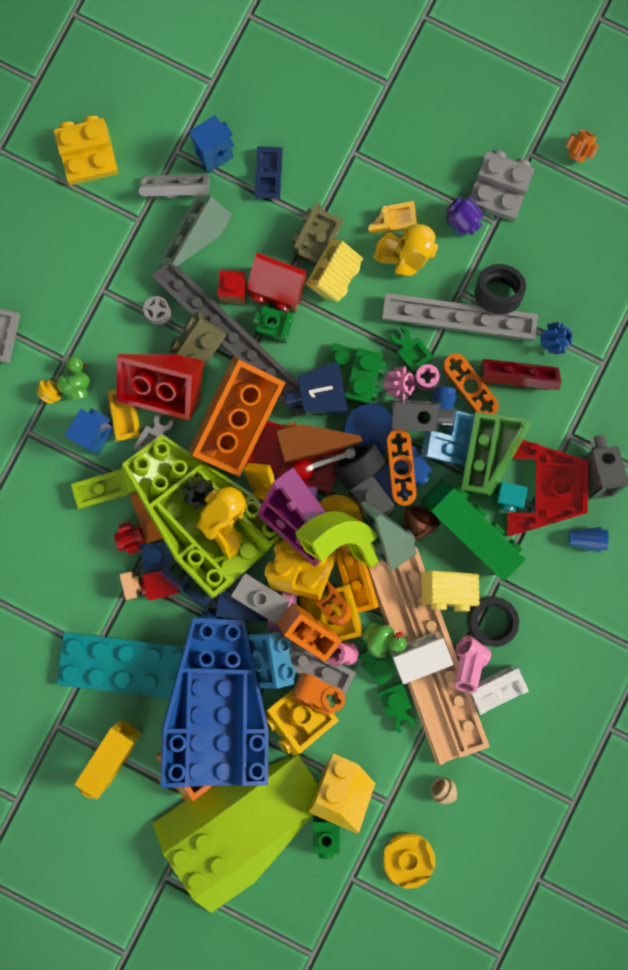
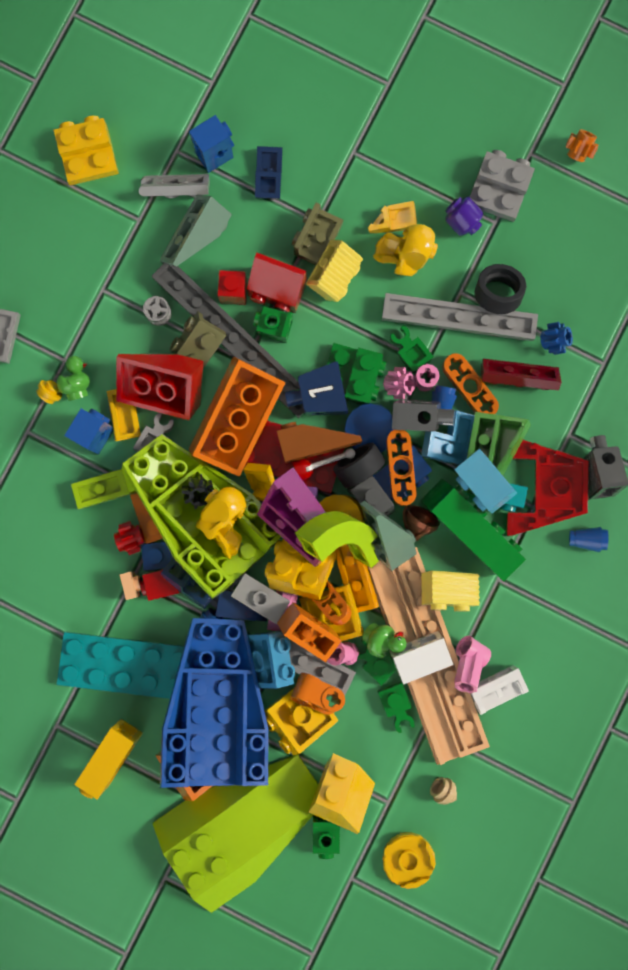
(485, 482): none -> medium azure brick
(511, 630): black tyre -> none

